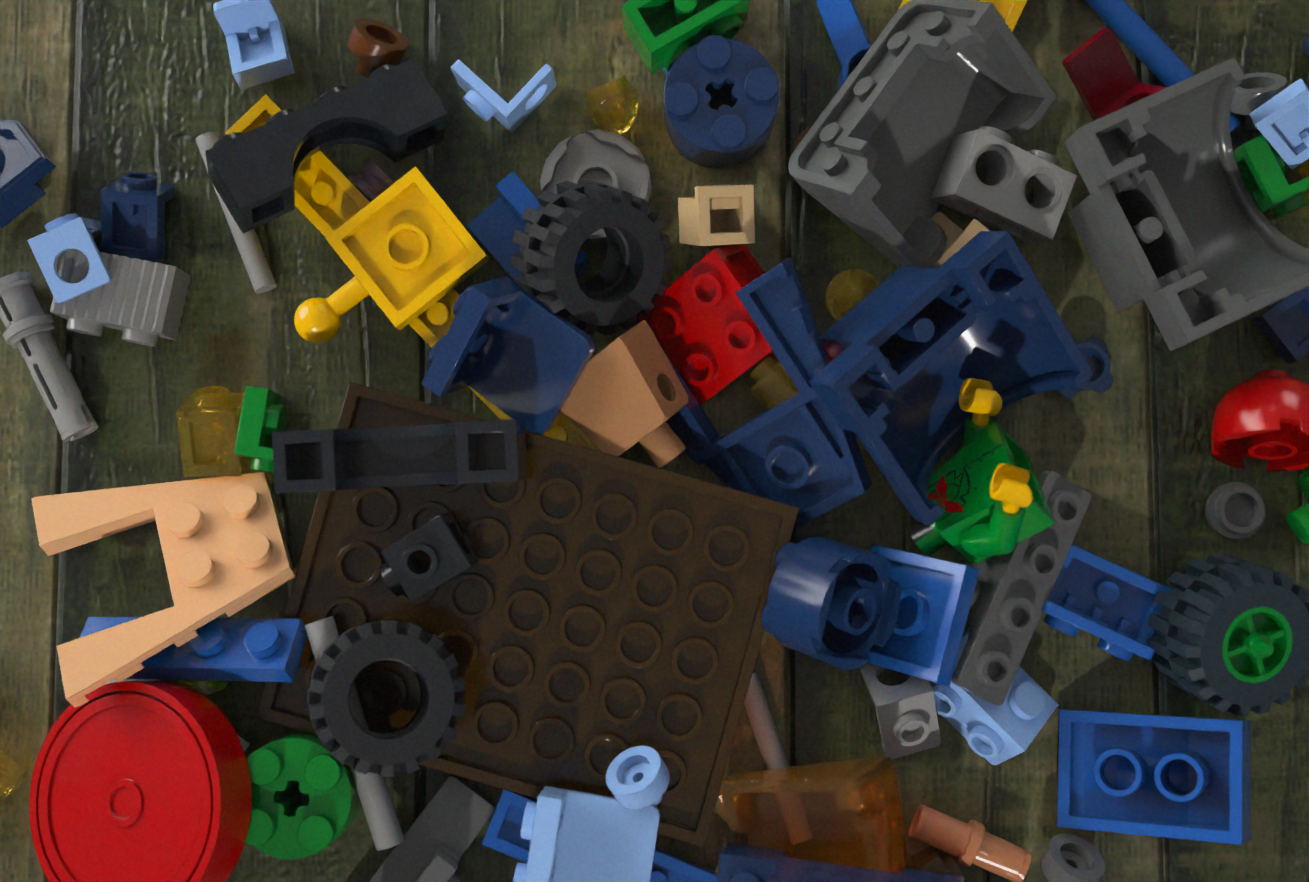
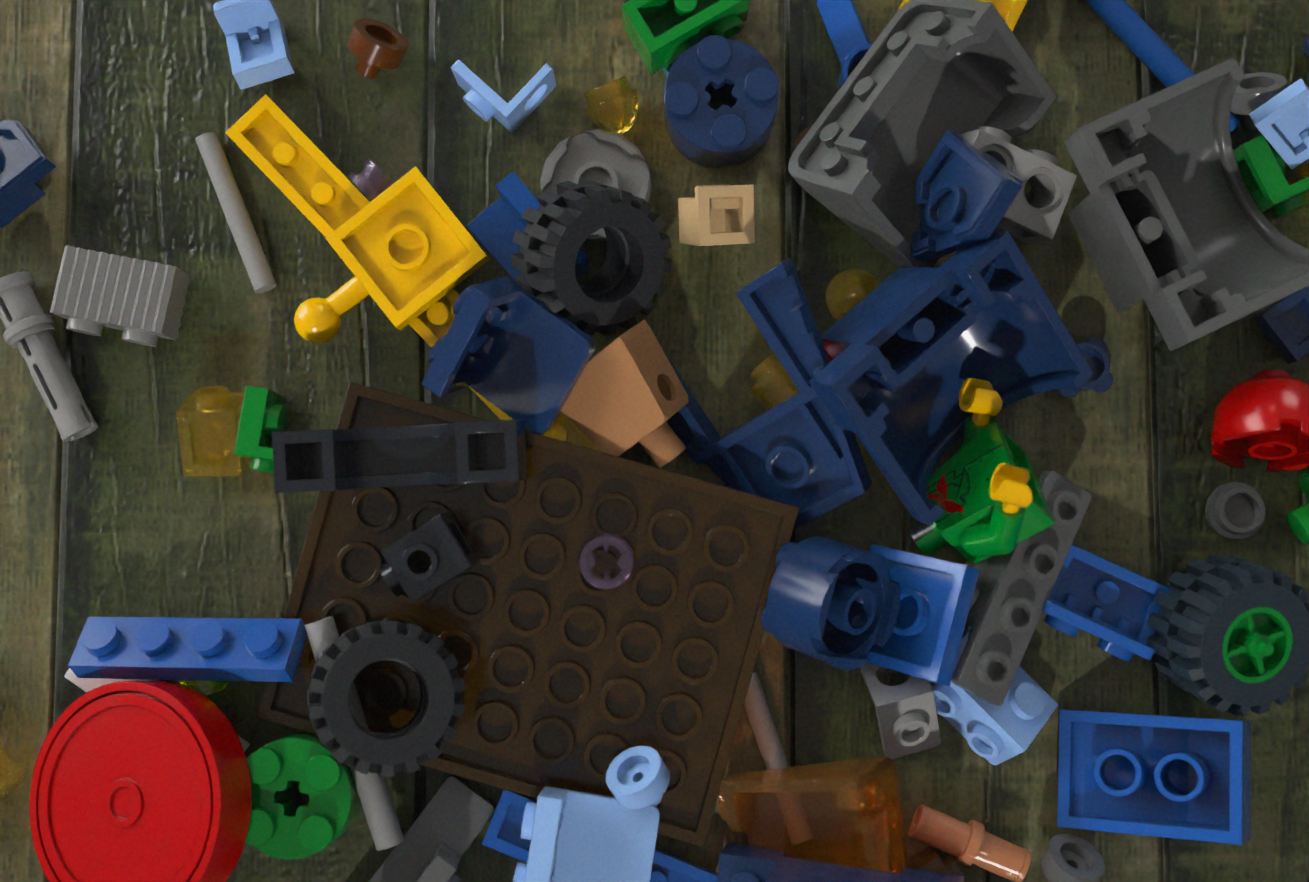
(66, 234): light blue bracket -> none
(135, 216): dark blue bracket -> none
(219, 555): light nougat wing -> none
(387, 112): black arch -> none
(588, 561): none -> clear purple bush
(706, 324): red bracket -> none
(960, 198): none -> dark blue plate
(1105, 75): dark red bracket -> none

